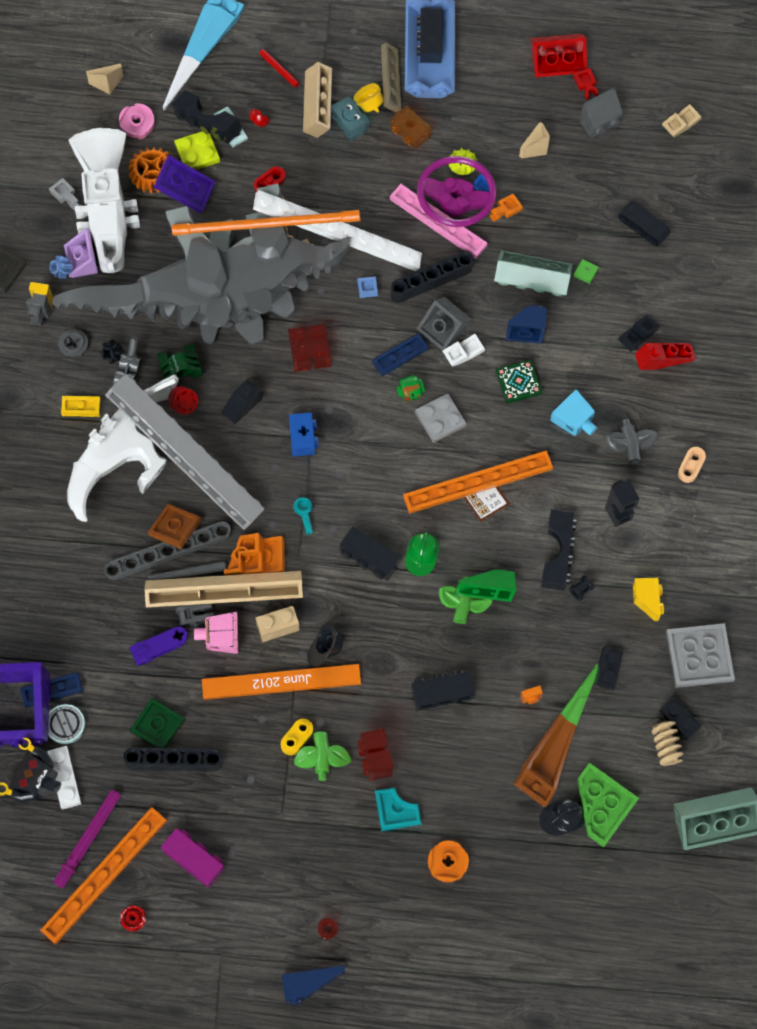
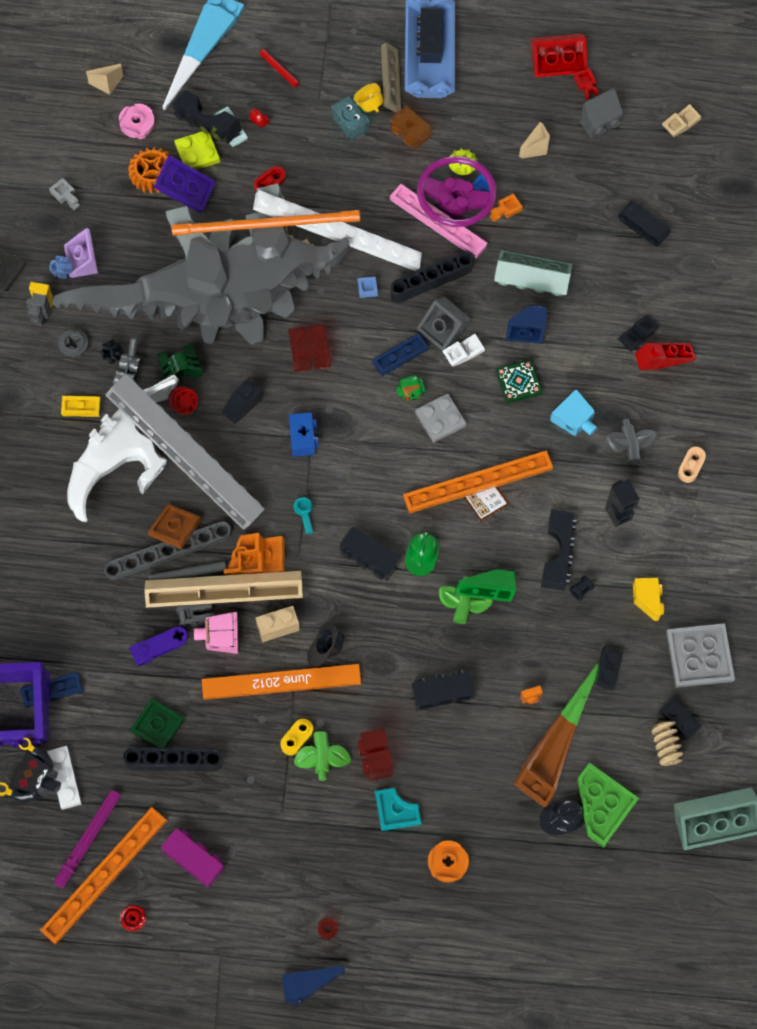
(65, 724): tile -> none
(100, 156): white animal -> none
(317, 100): tan brick -> none
(586, 271): bright green tile -> none

